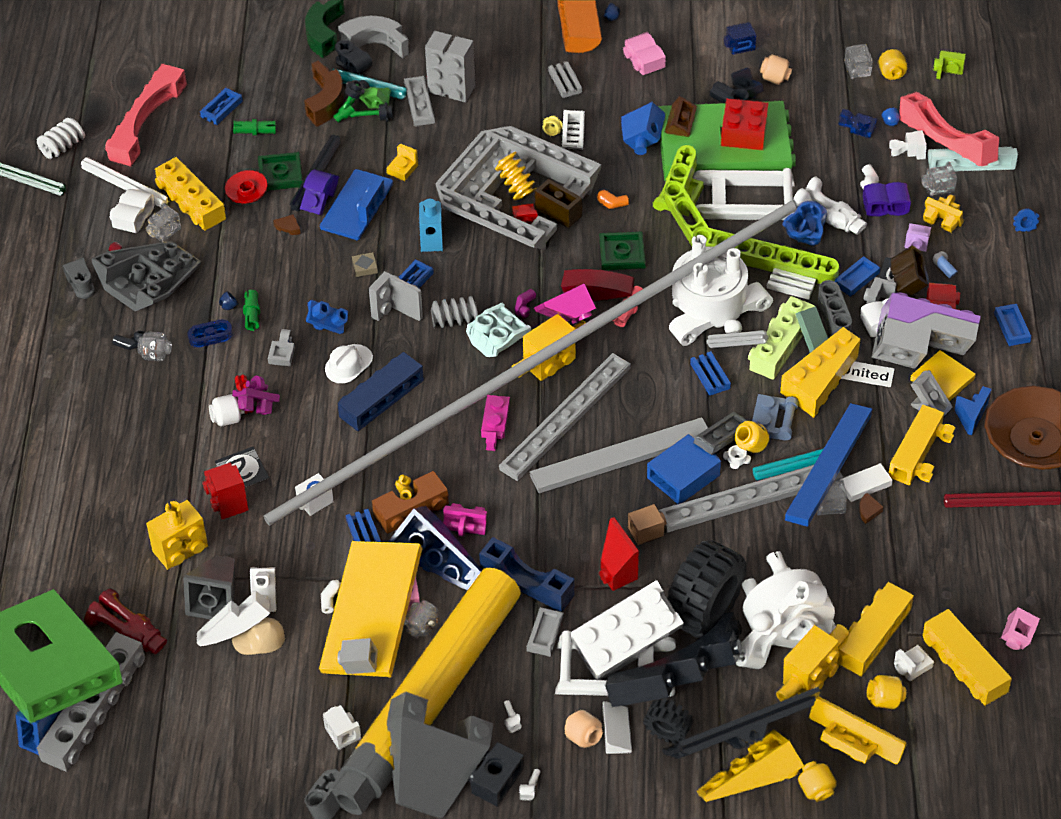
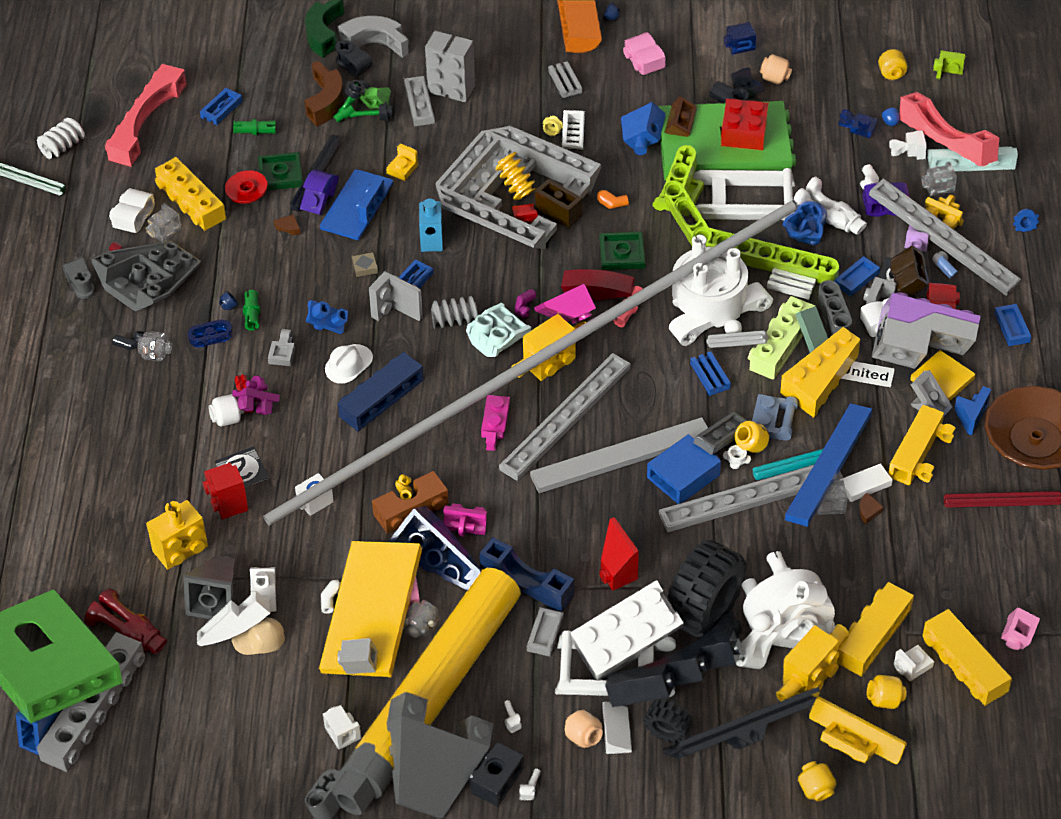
(121, 180): white axle -> none
(359, 518): blue tile -> none
(396, 91): teal axle -> none
(646, 524): medium nougat brick -> none
(765, 764): yellow wedge -> none
(858, 61): clear brick -> none
(945, 237): none -> light grey tile

